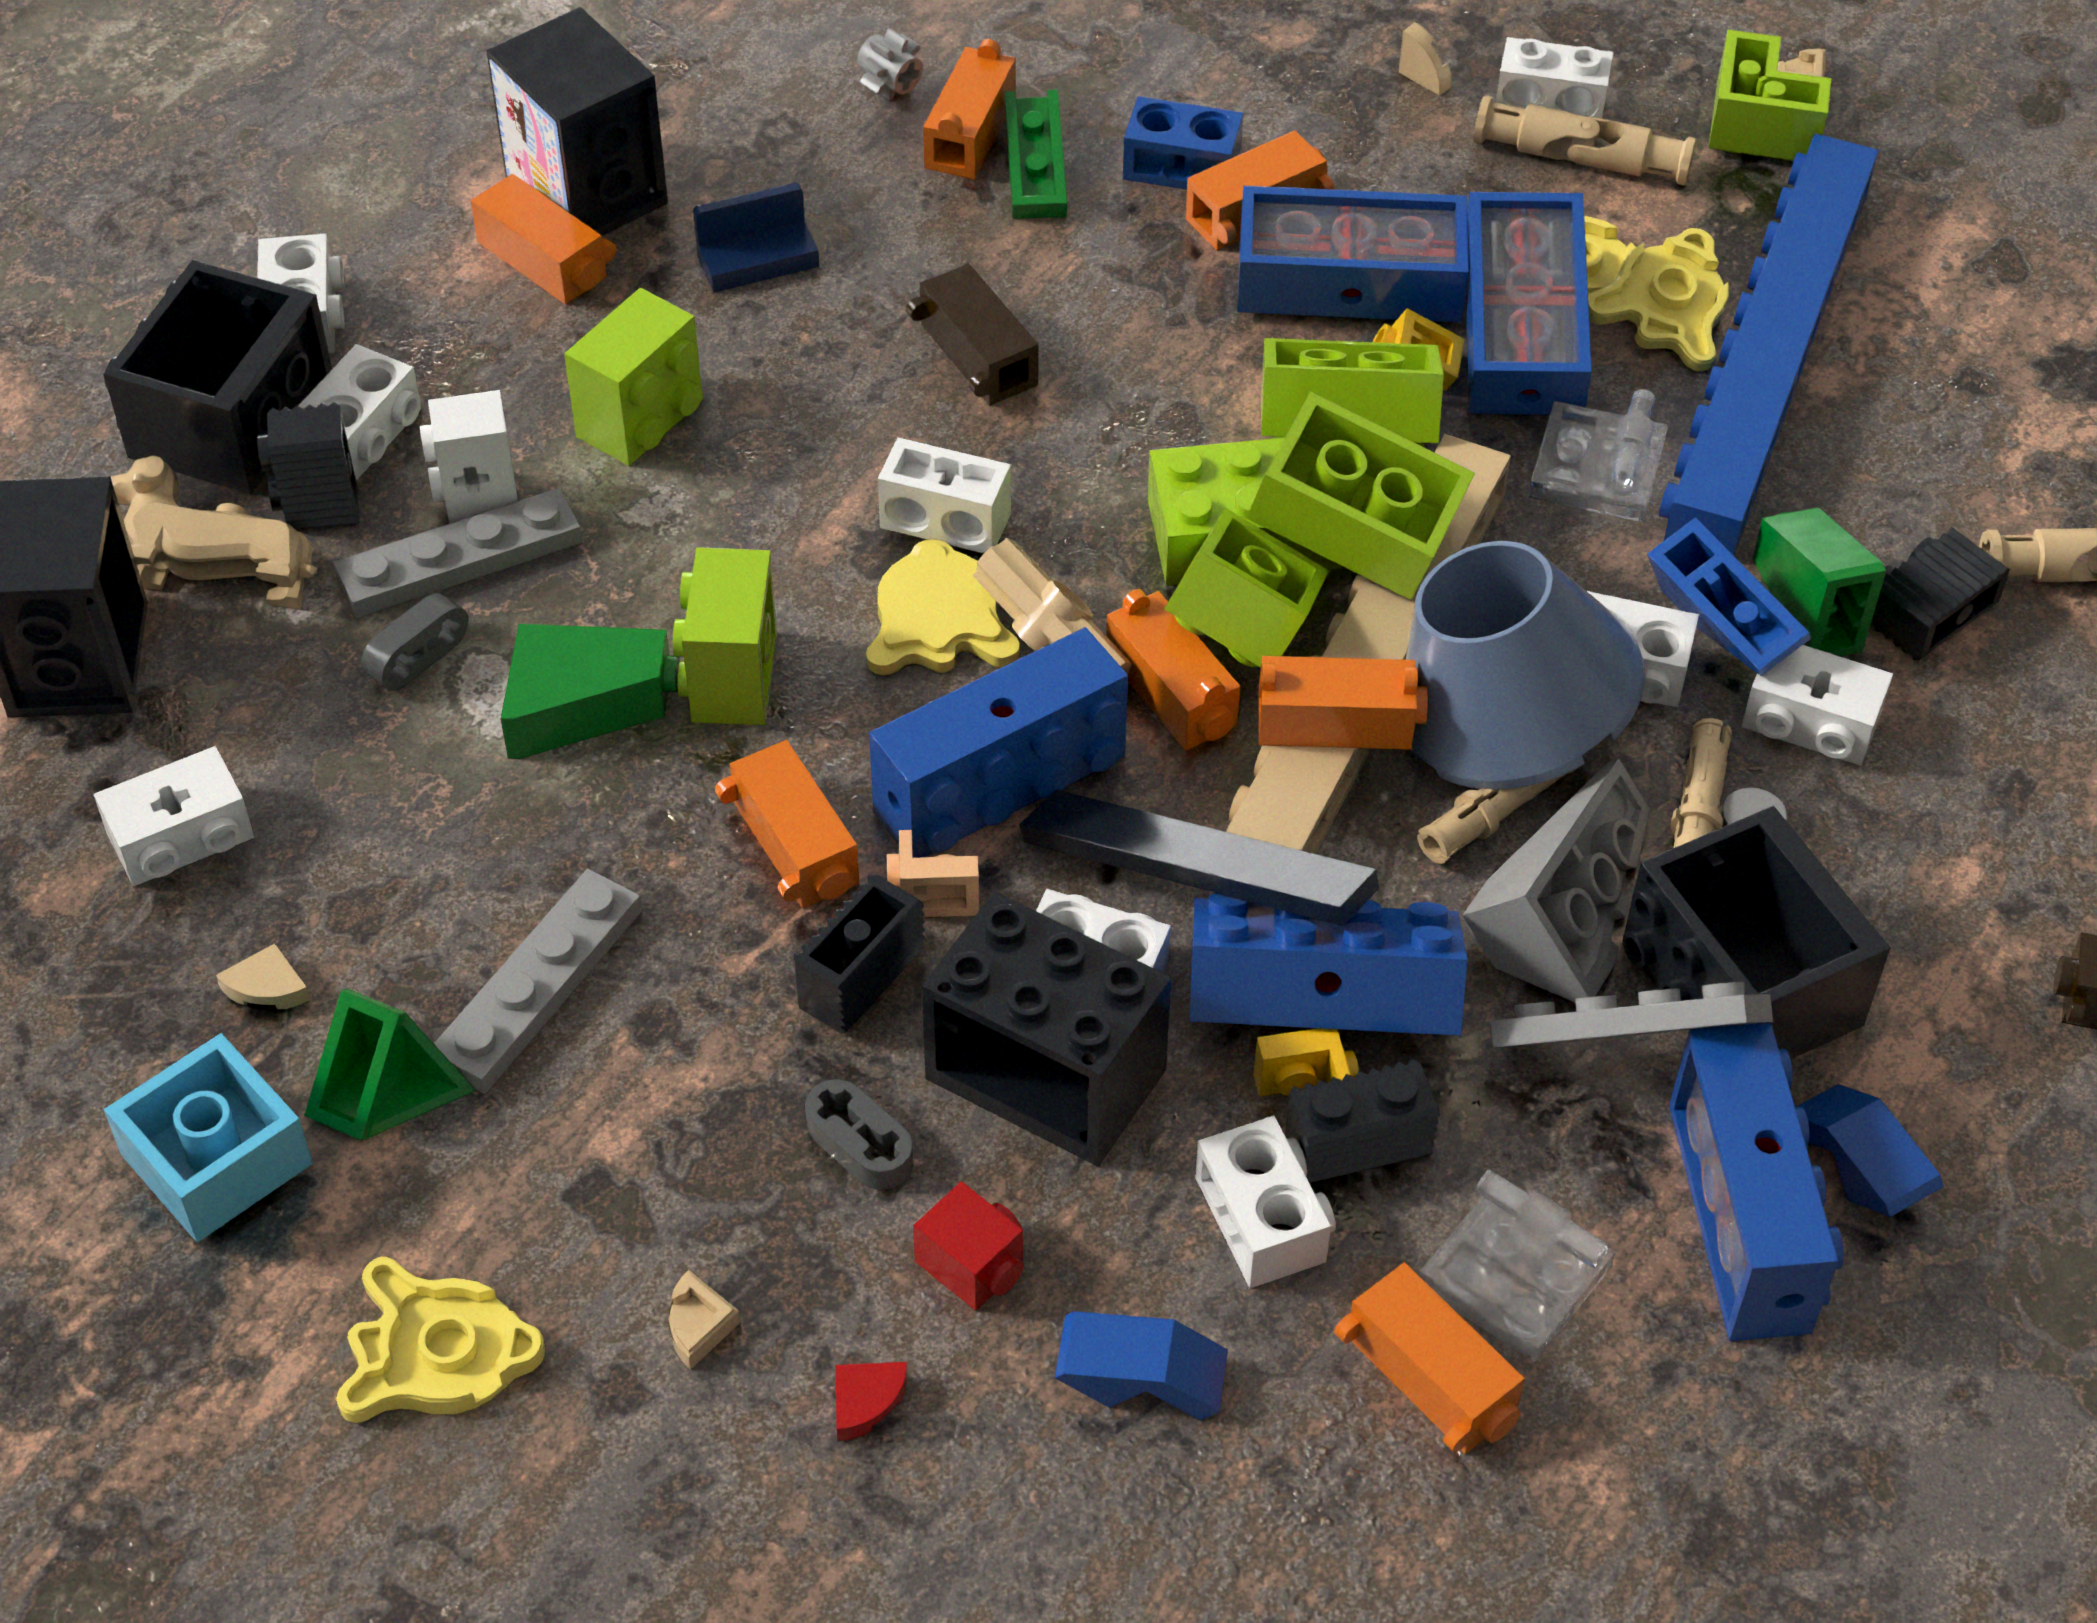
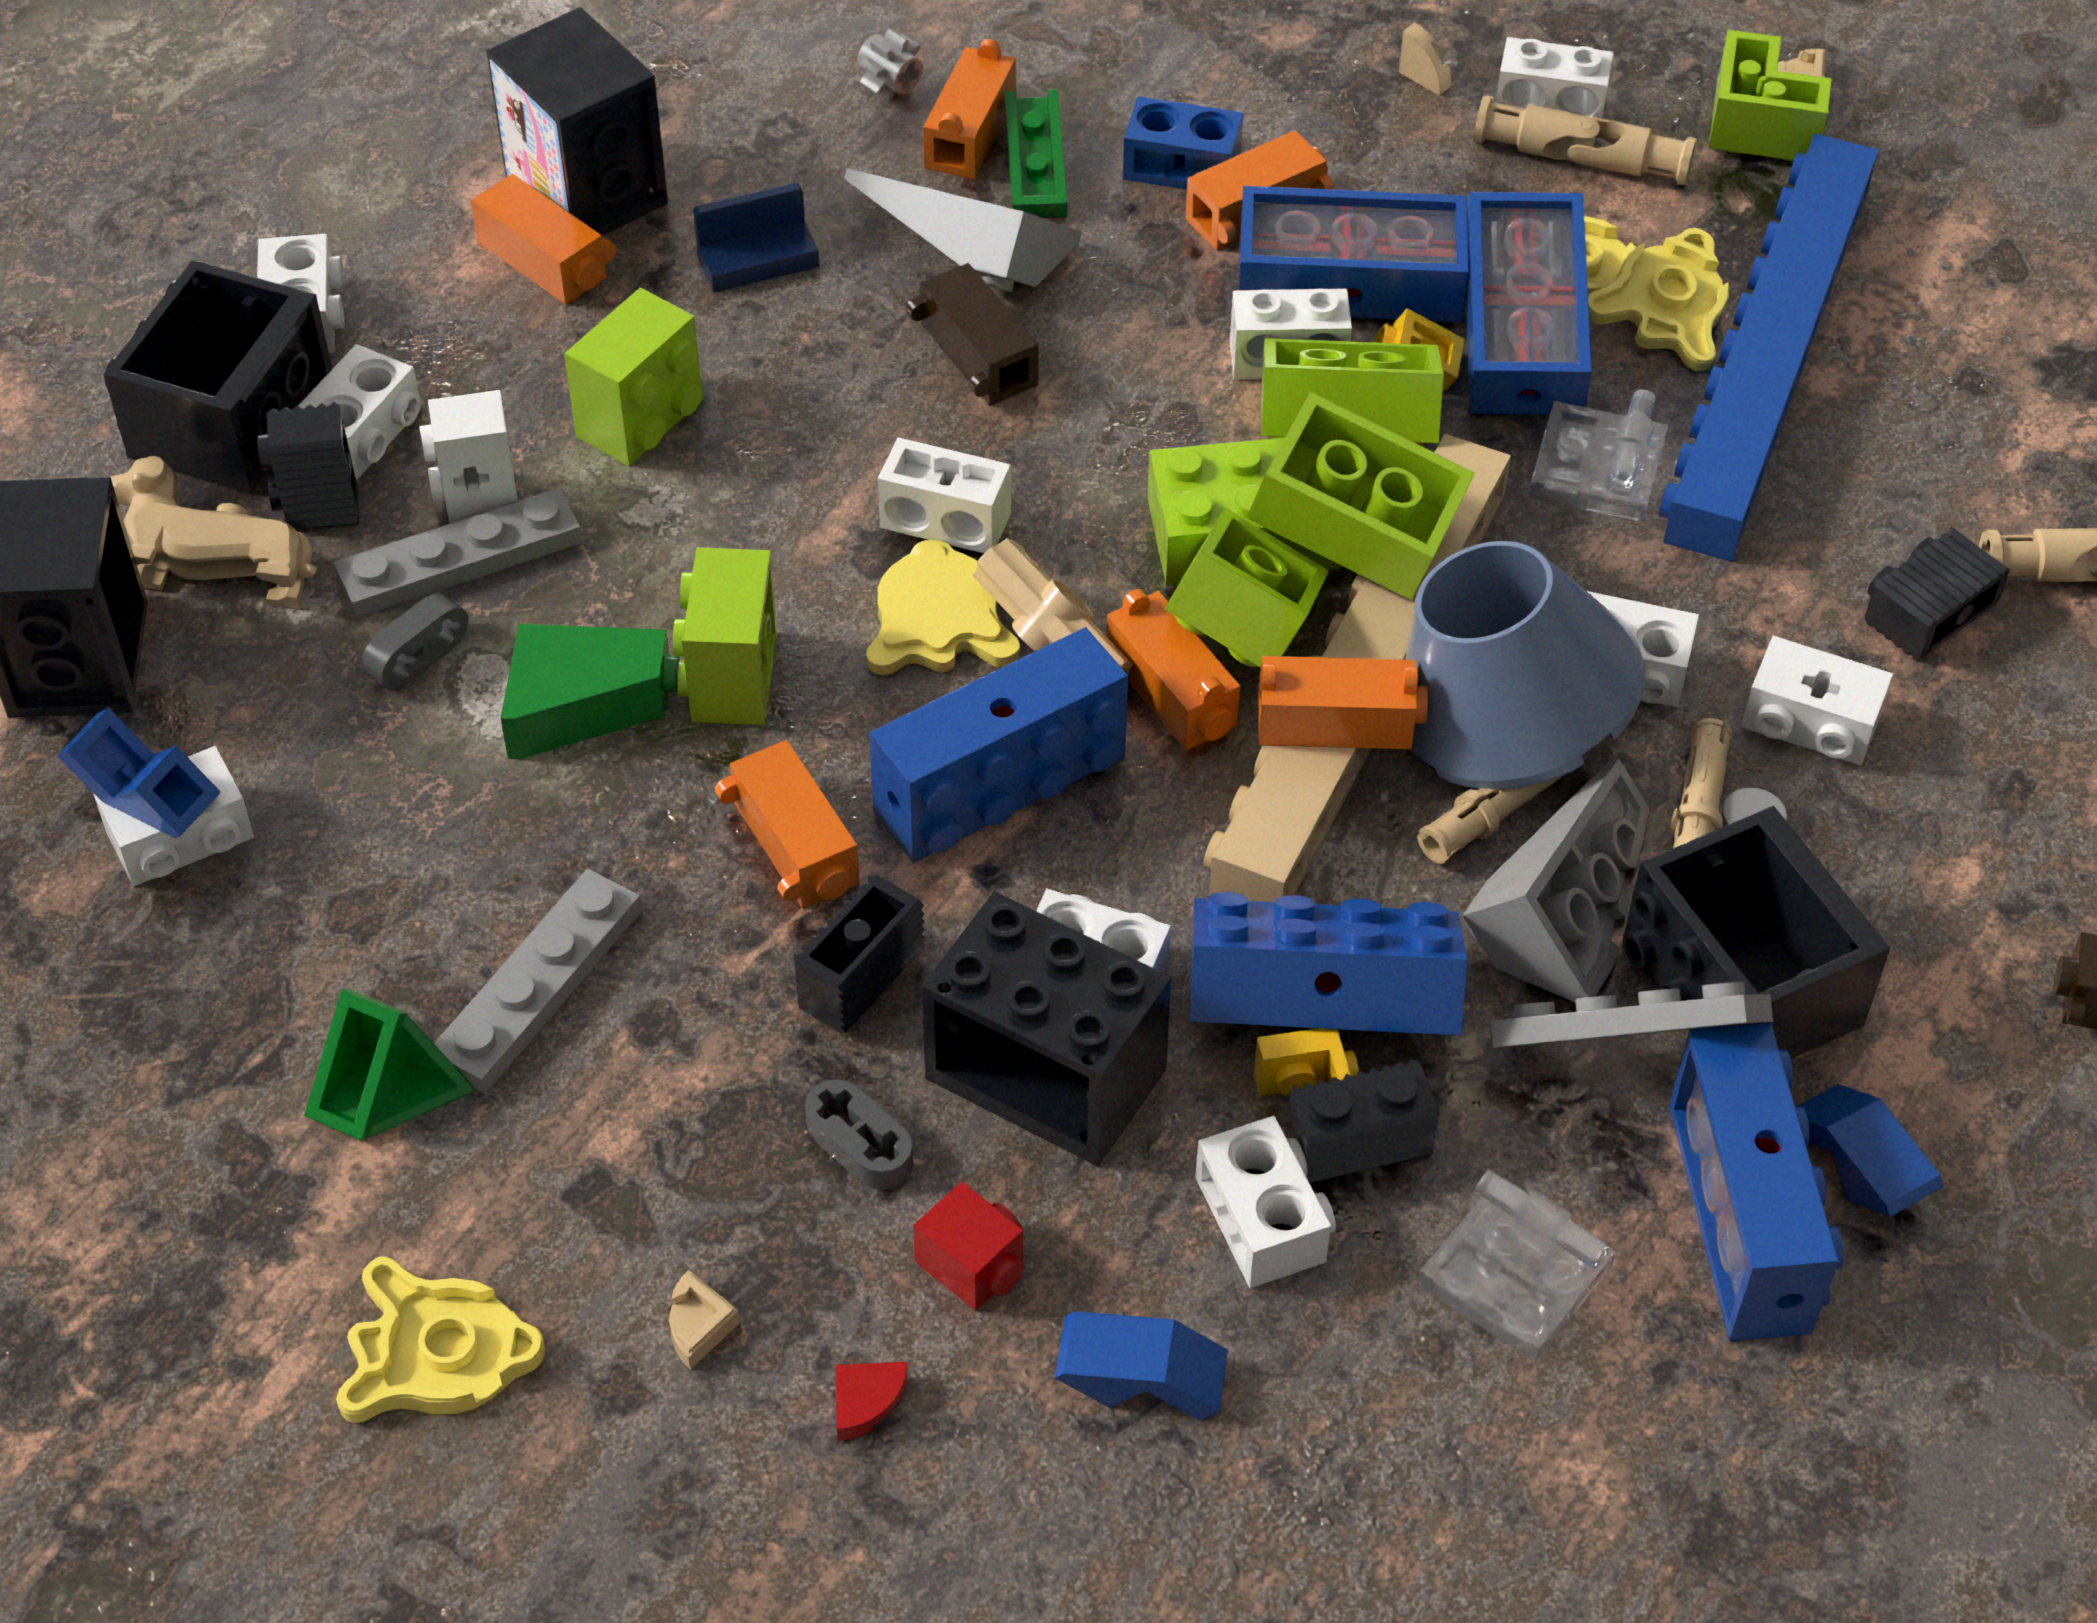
(124, 773): none -> blue slope
(209, 1136): medium azure brick -> none
(264, 980): tan tile -> none
(942, 883): light nougat bracket -> none
(990, 237): none -> wedge
(1201, 857): black tile -> none
(1283, 315): none -> white brick
(1435, 1359): orange brick -> none
(1730, 601): blue slope -> none
(1820, 578): green slope -> none

